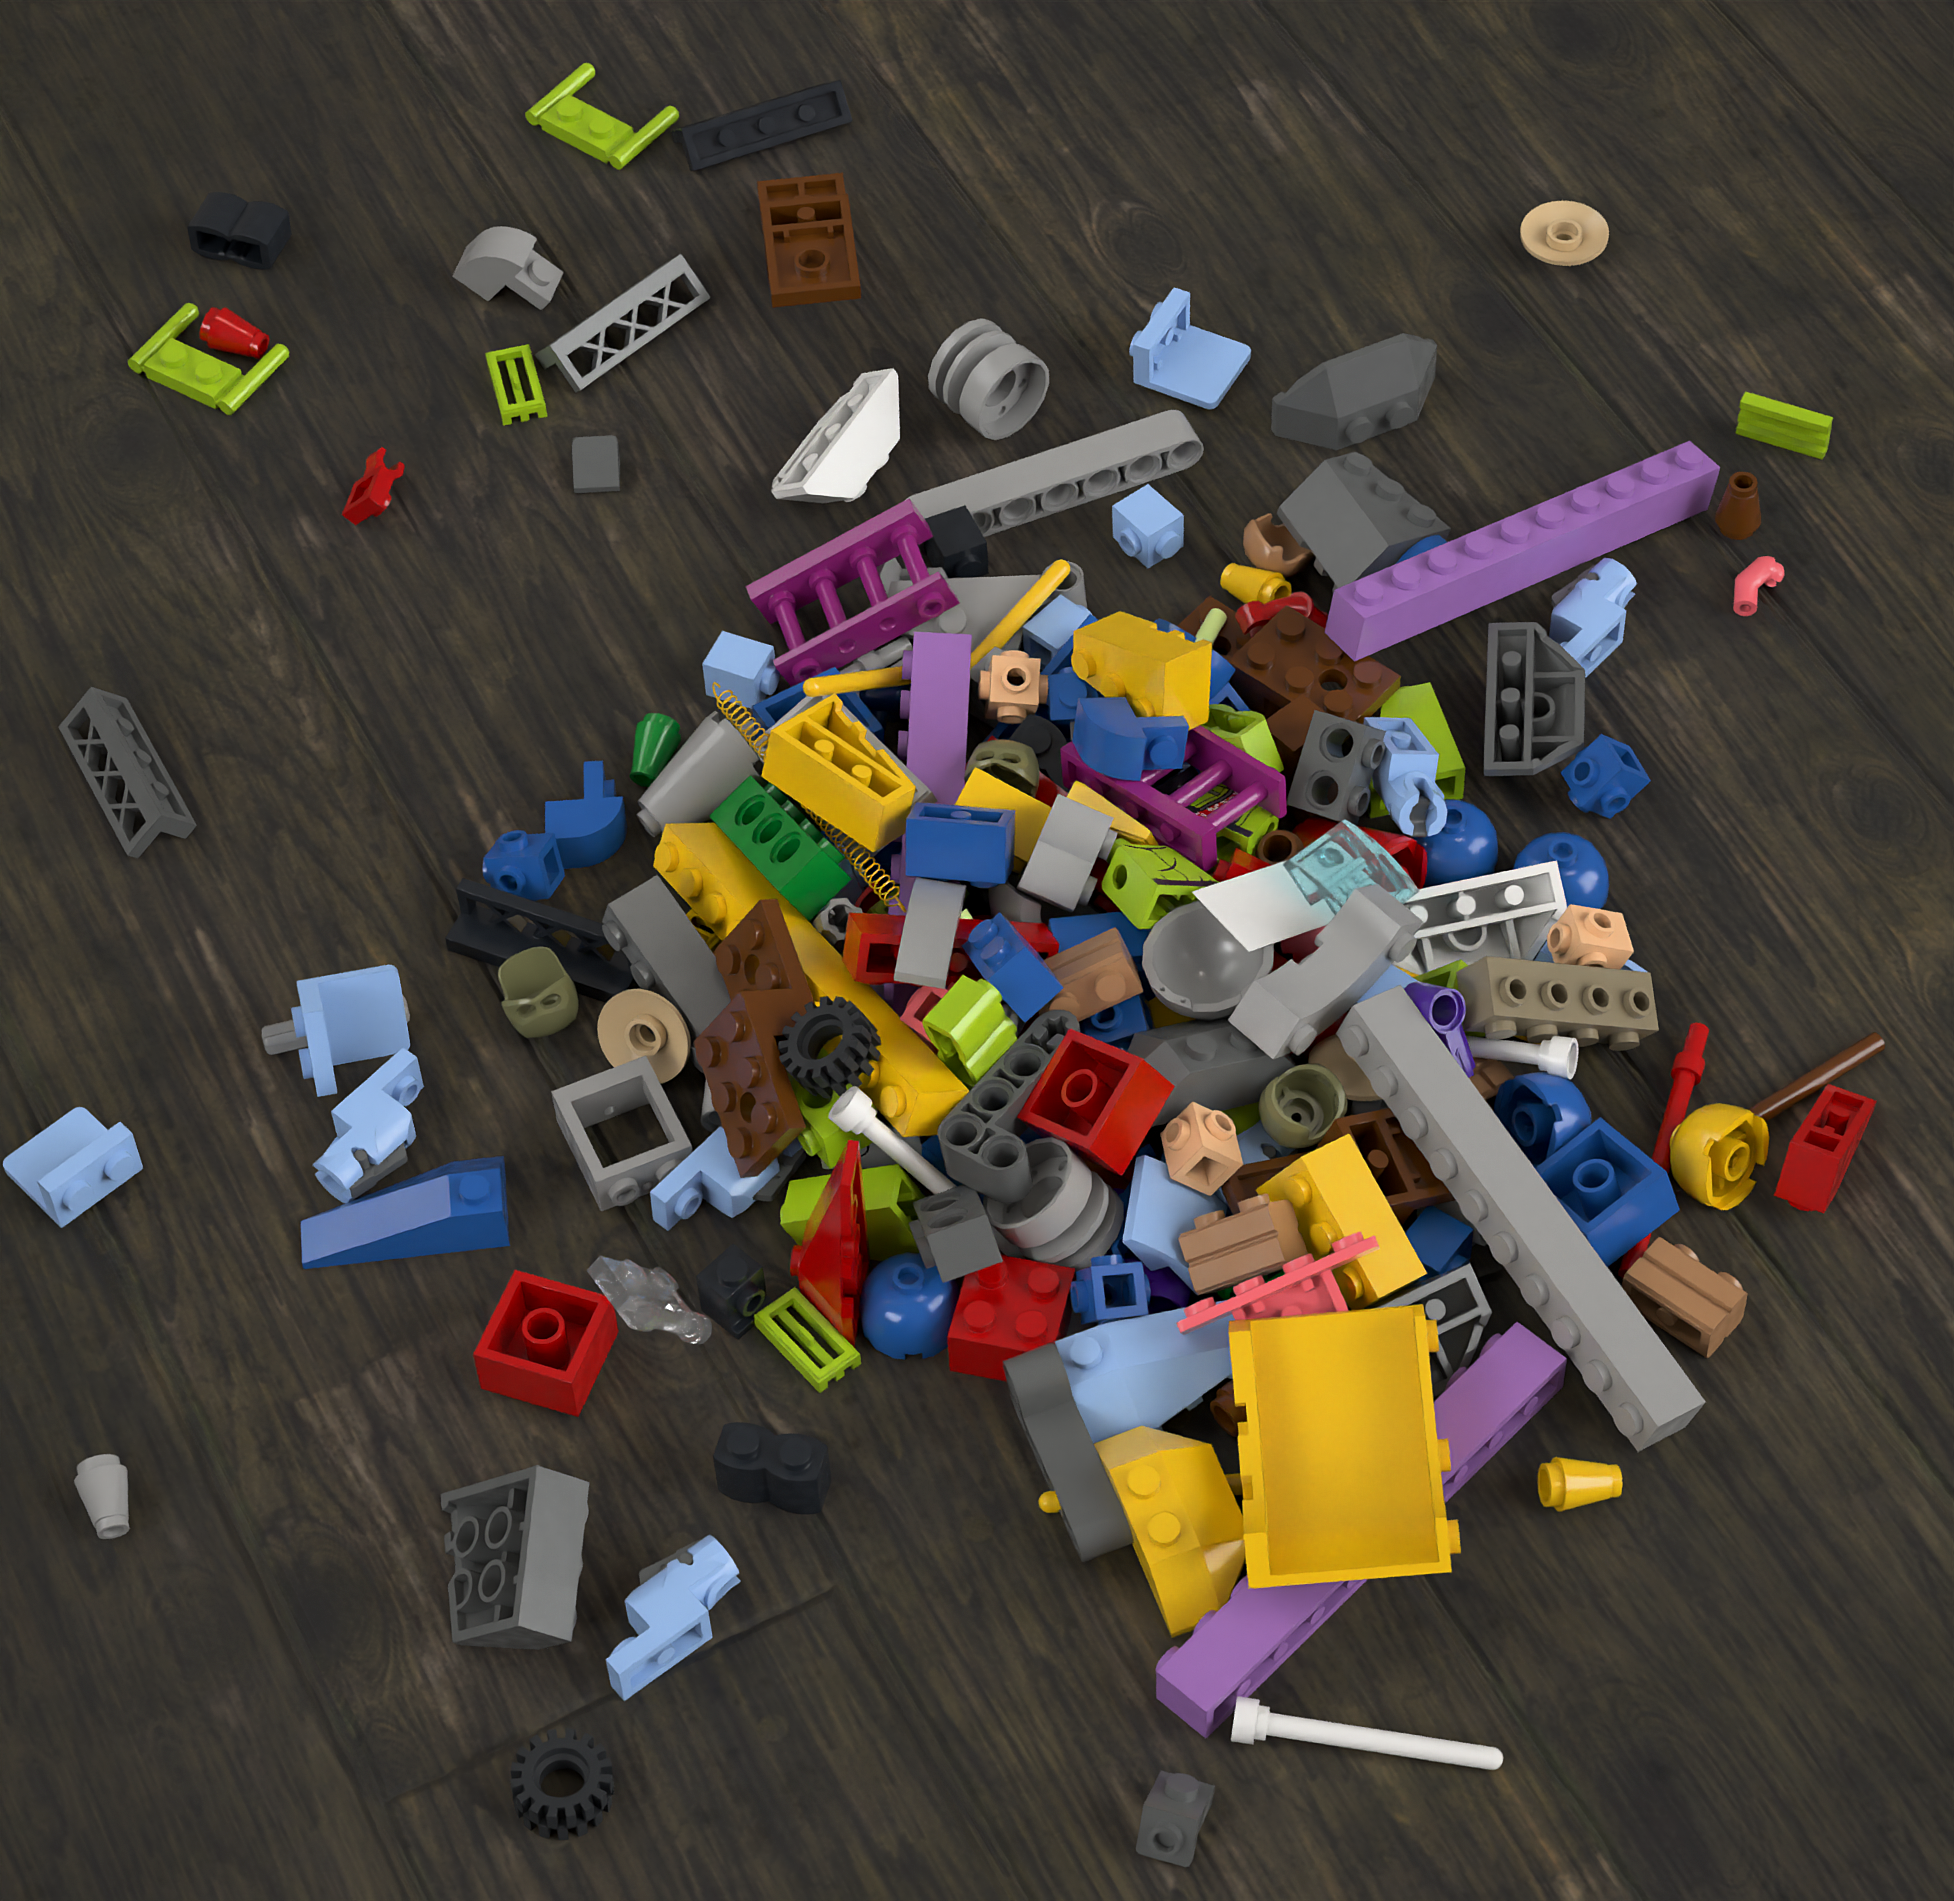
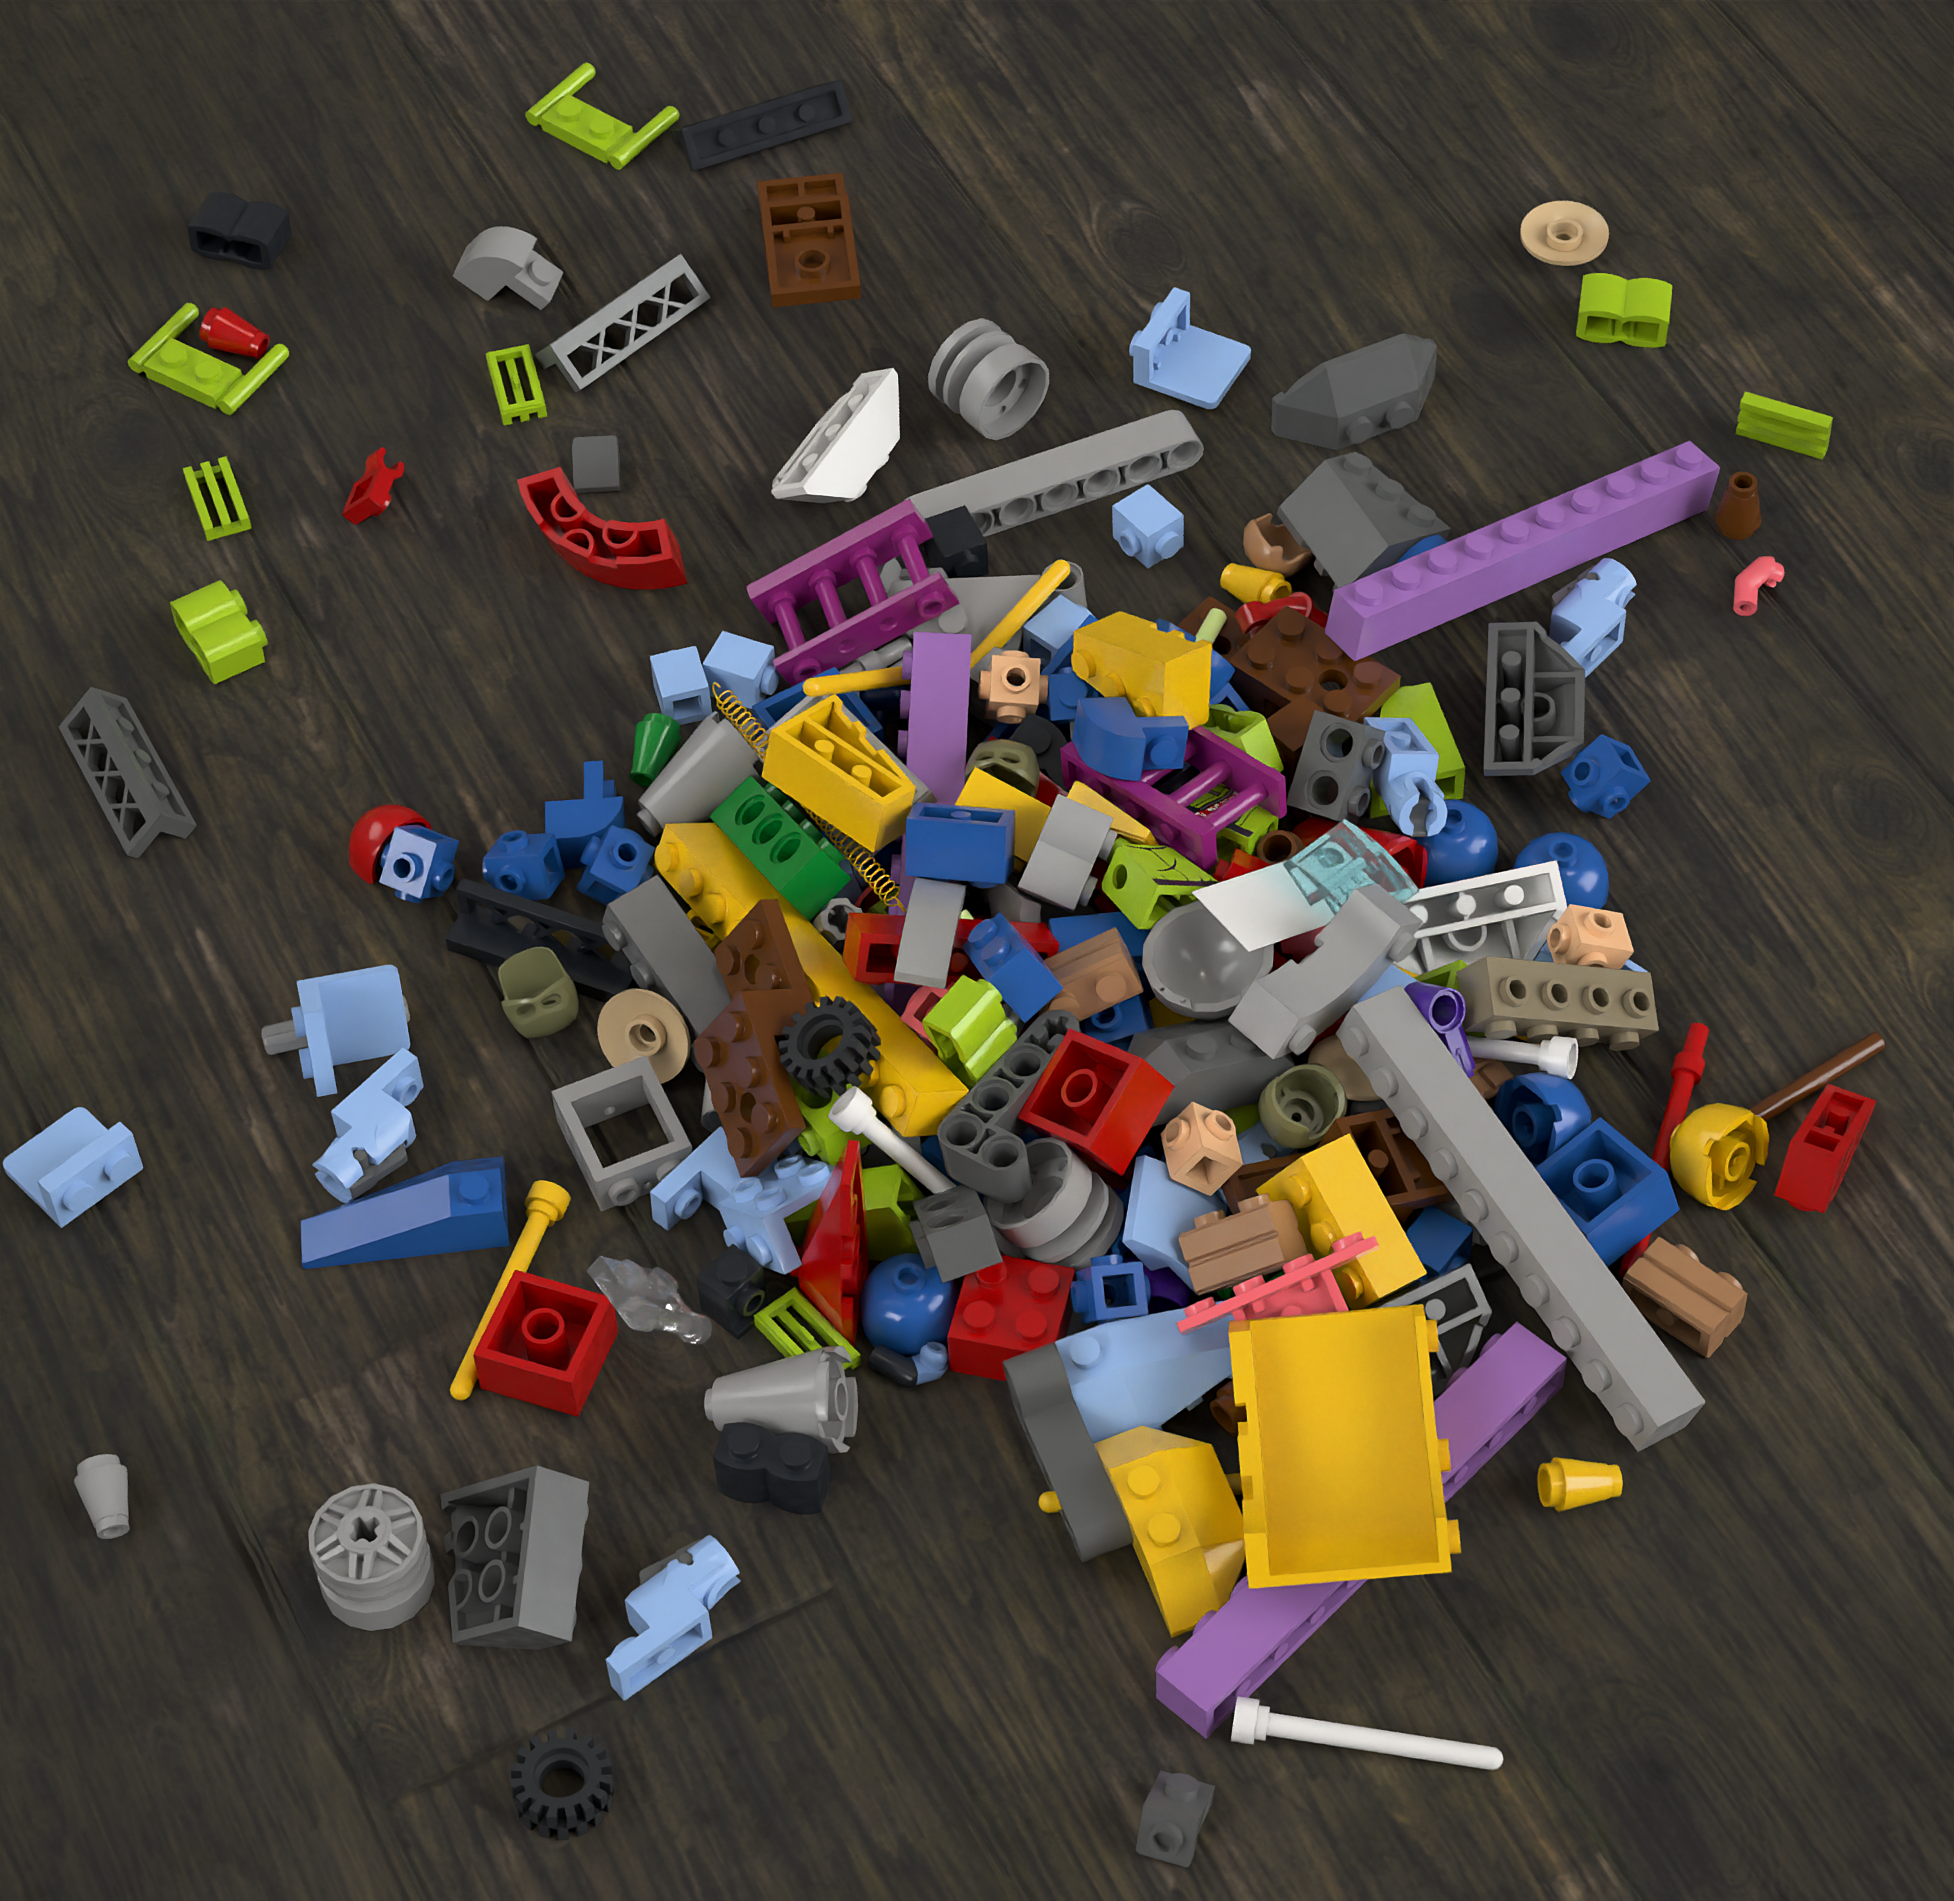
(209, 475): none -> lime tile
(218, 631): none -> lime brick
(371, 1556): none -> light grey wheel
(372, 834): none -> red helmet
(418, 863): none -> blue brick
(544, 1205): none -> yellow piece
(611, 551): none -> red brick
(615, 864): none -> blue brick
(681, 685): none -> light blue brick
(759, 1205): none -> light blue bracket
(791, 1396): none -> light grey cone
(911, 1370): none -> arm
(1624, 310): none -> lime brick

